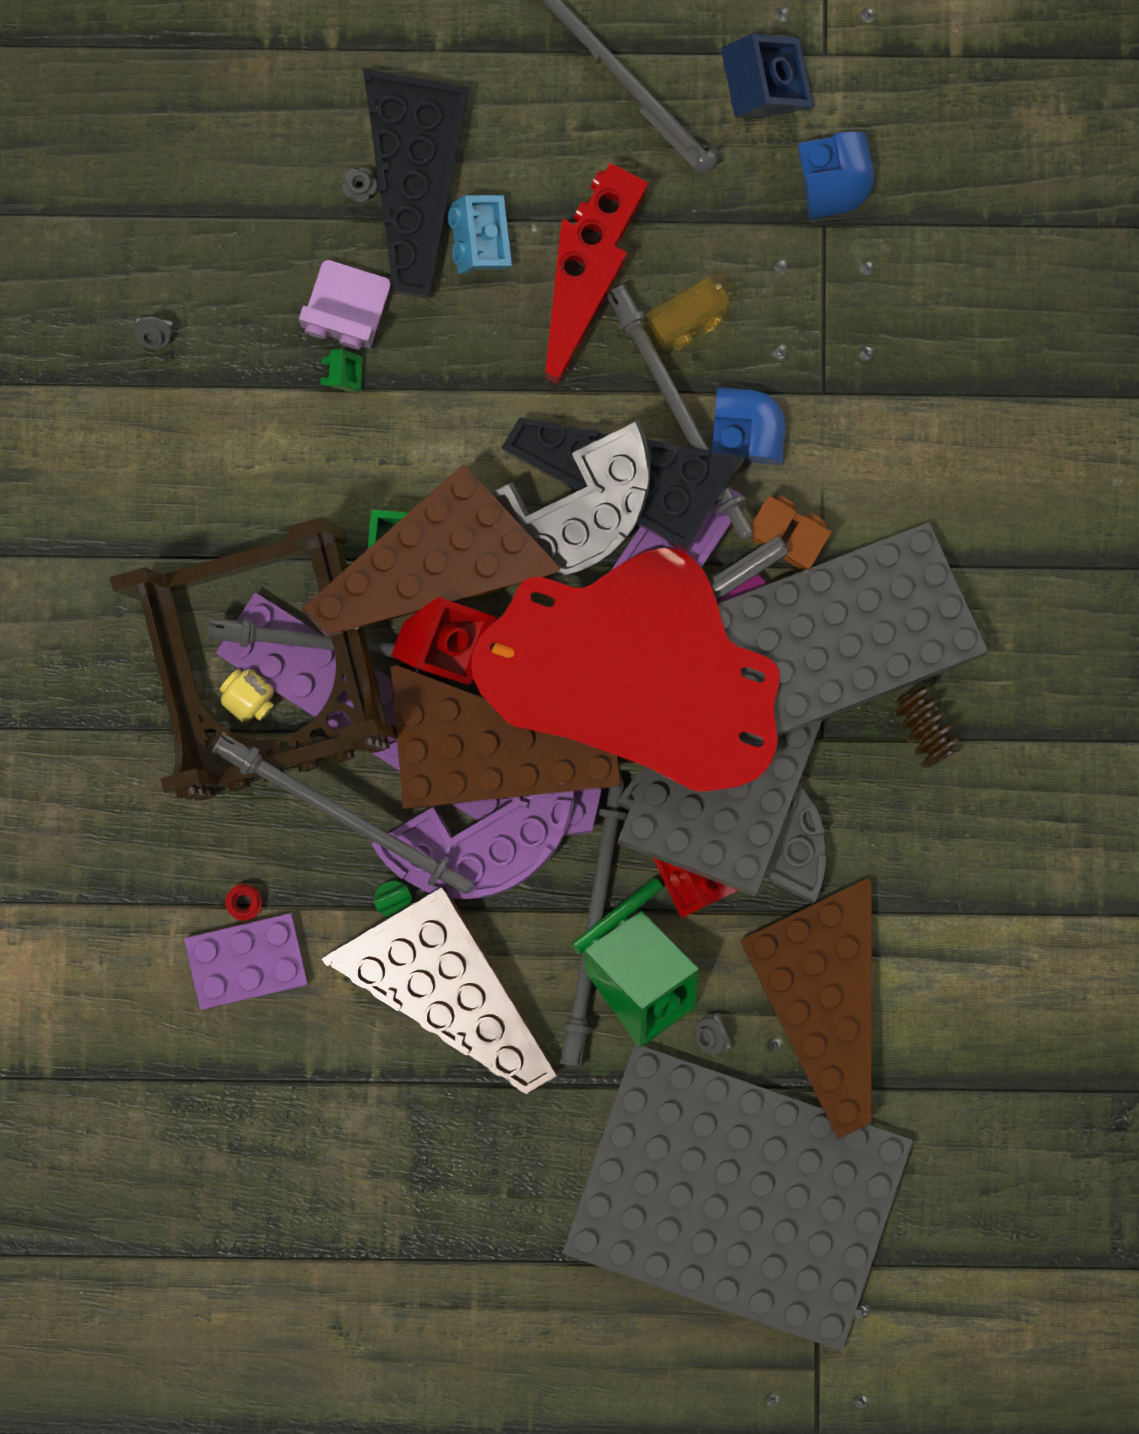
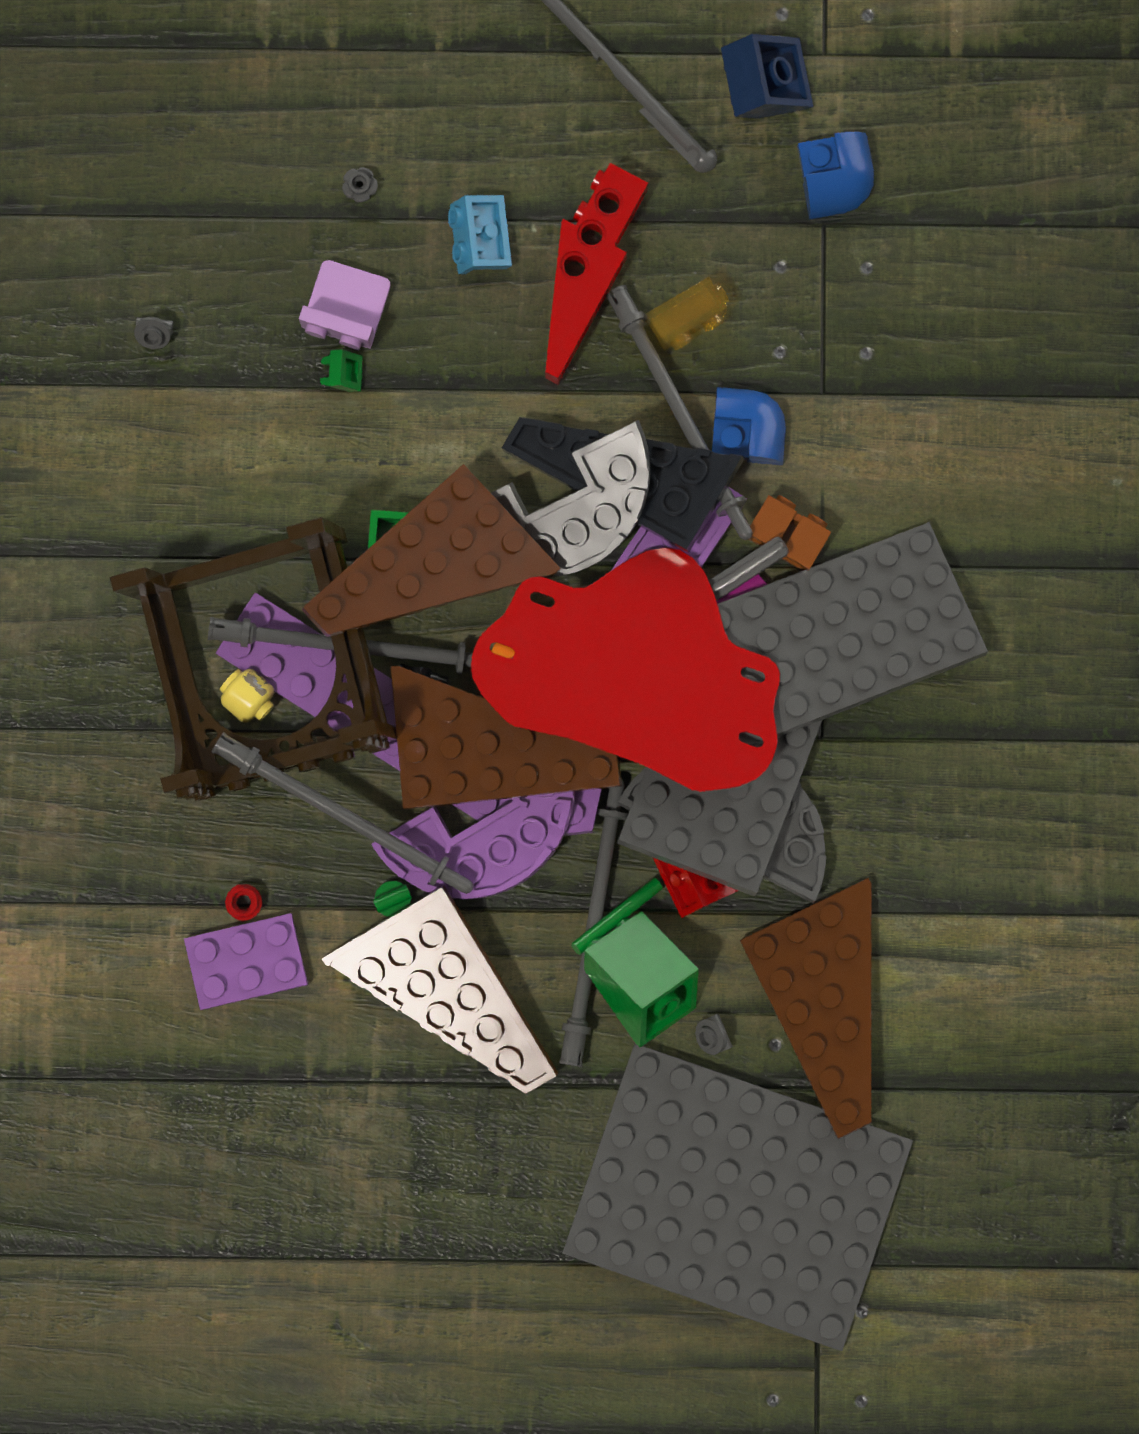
(415, 150): black wing -> none
(442, 639): red slope -> none
(926, 727): dark brown piece -> none

